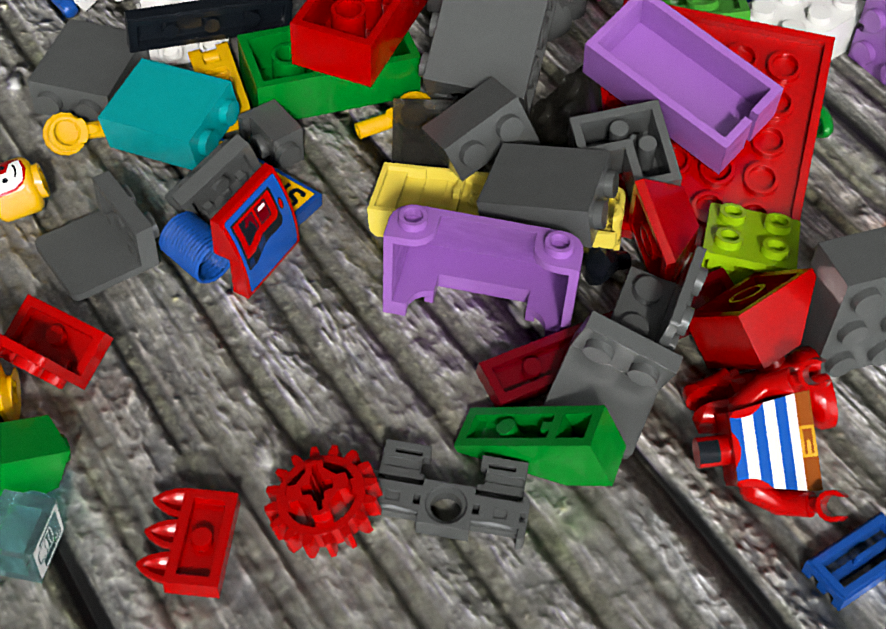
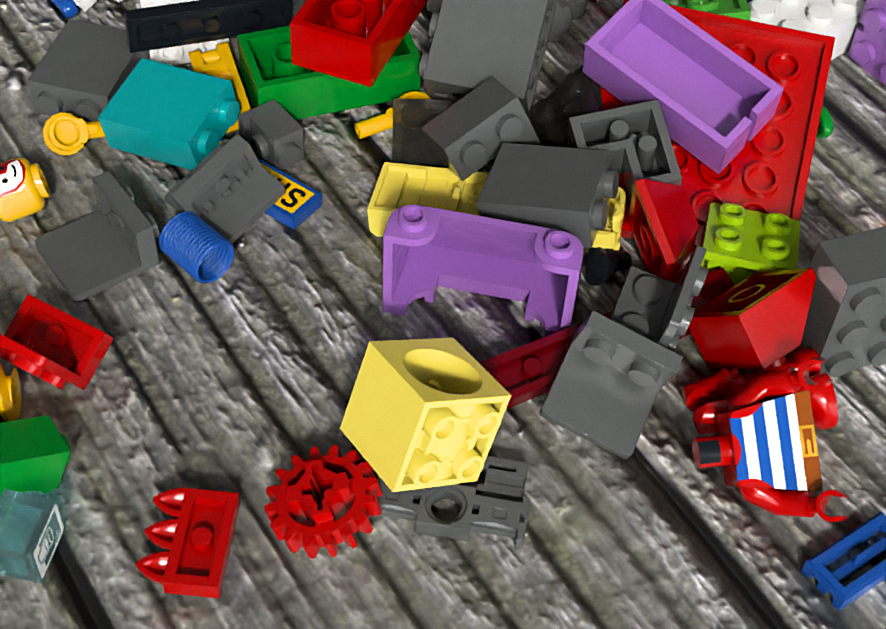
(255, 230): slope -> none
(423, 413): none -> light yellow brick
(557, 441): green slope -> none

